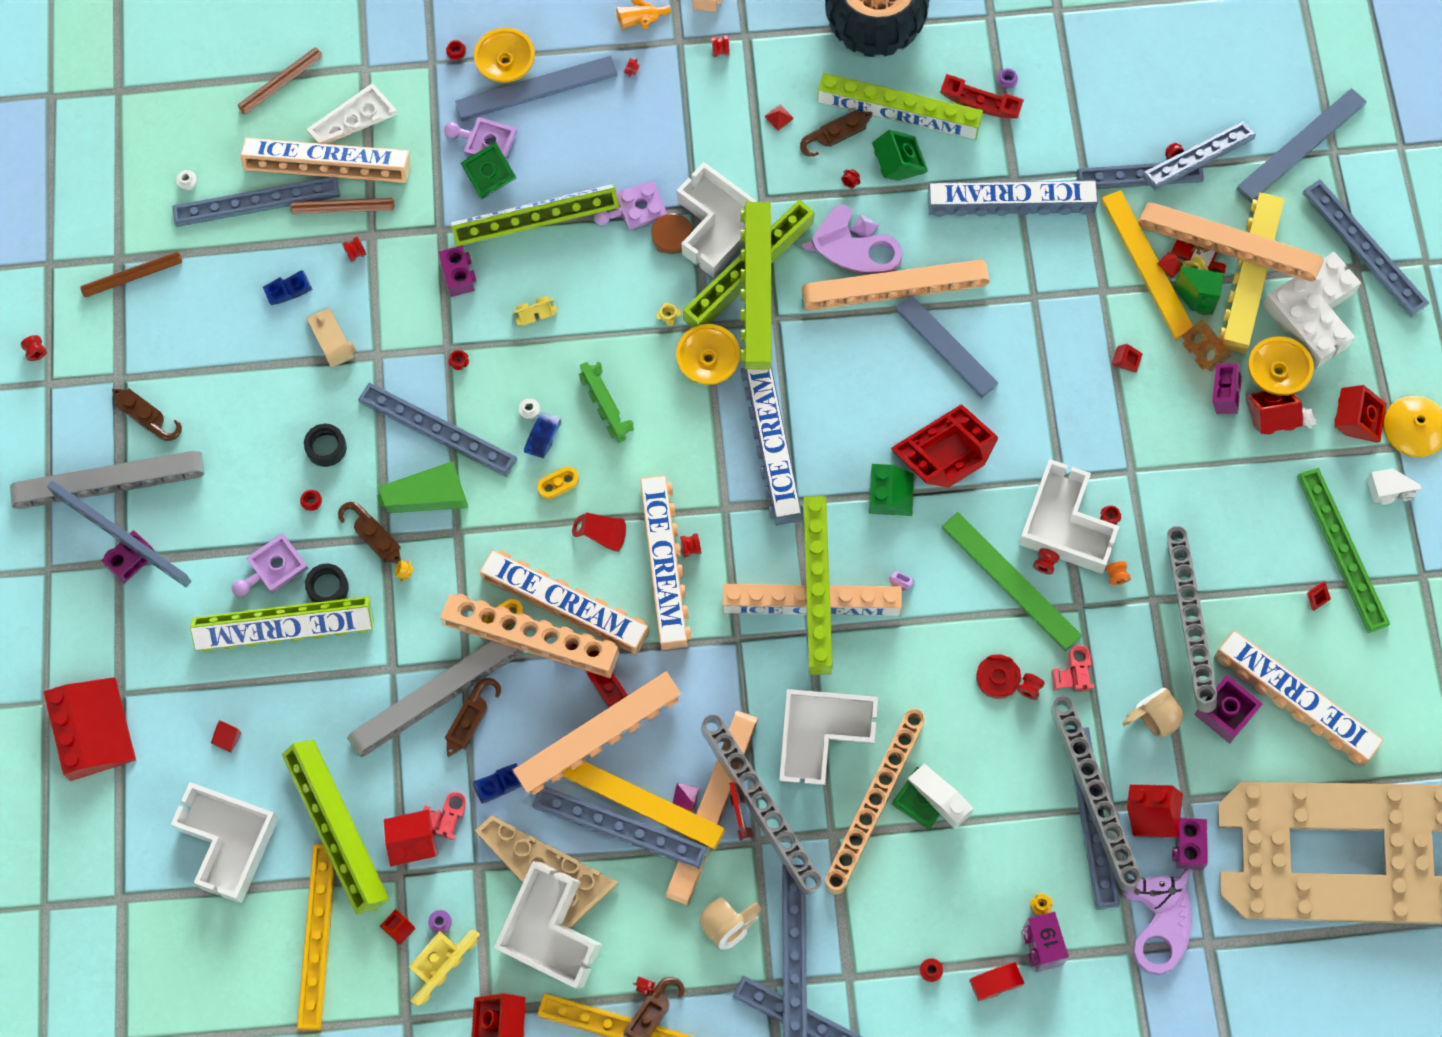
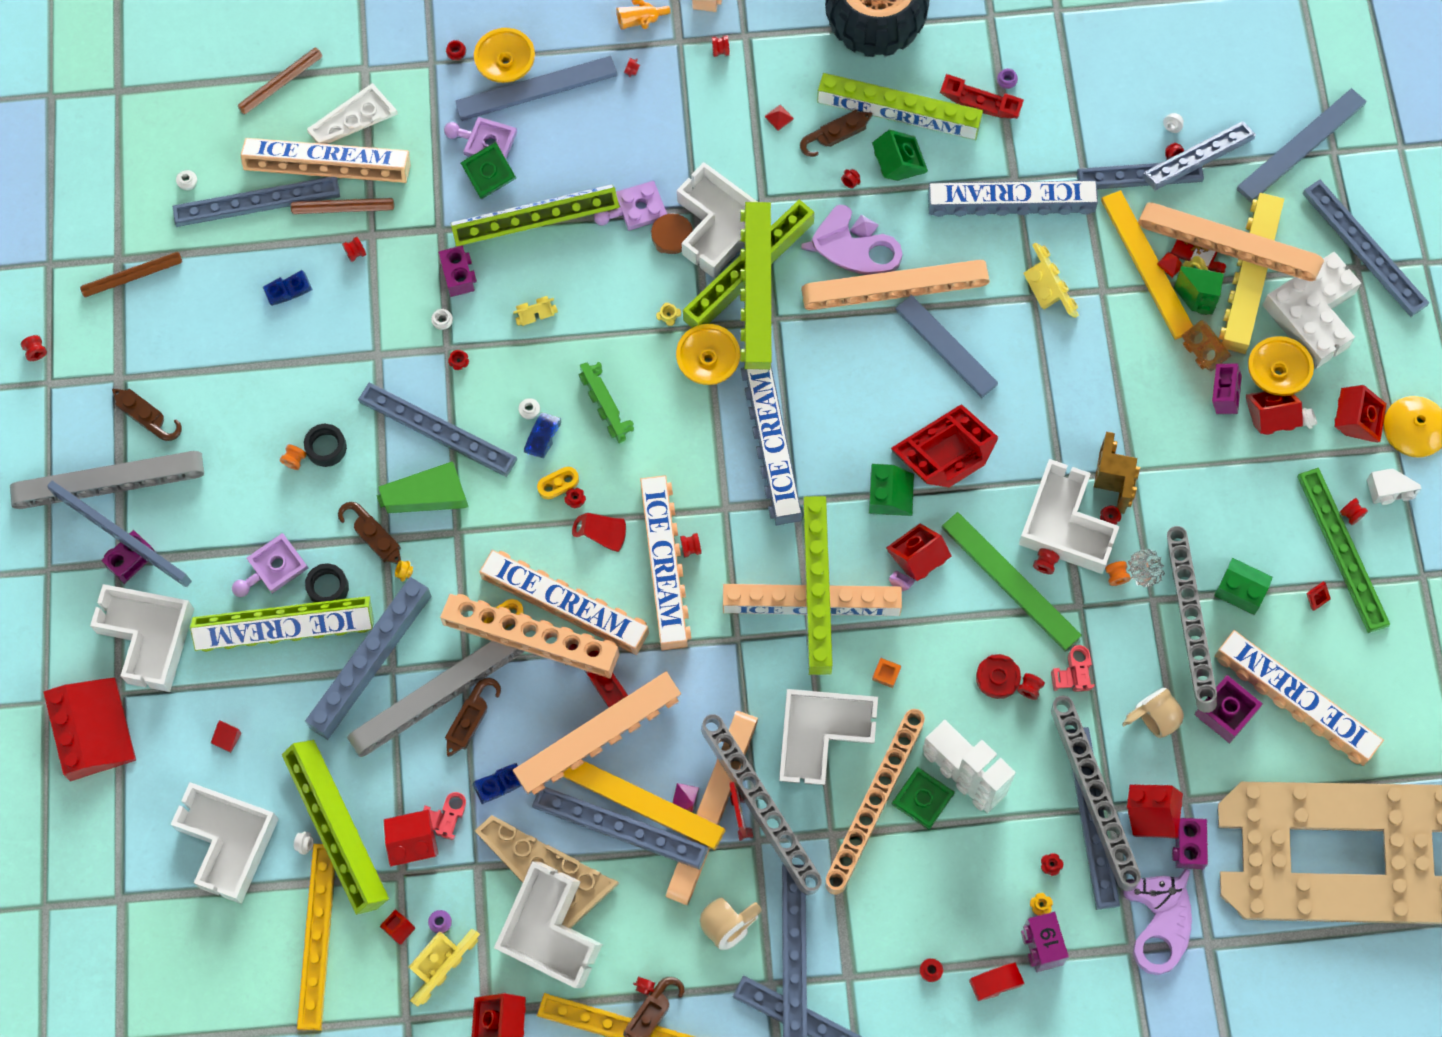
(156, 632): none -> white piece
(293, 457): none -> orange wheel
(303, 842): none -> white plate
(311, 494): red plate -> none
(331, 338): tan door -> none
(368, 658): none -> sand blue brick
(442, 313): none -> white plate
(575, 503): none -> red plate
(886, 672): none -> orange plate
(919, 551): none -> red slope
(941, 796): white slope -> none
(965, 765): none -> white piece
(1046, 283): none -> light yellow bracket
(1051, 870): none -> red plate
(1116, 472): none -> pearl gold bracket
(1127, 358): red slope -> none
(1146, 568): none -> clear gear
(1173, 122): none -> white plate
(1243, 586): none -> green slope
(1353, 511): none -> red wheel

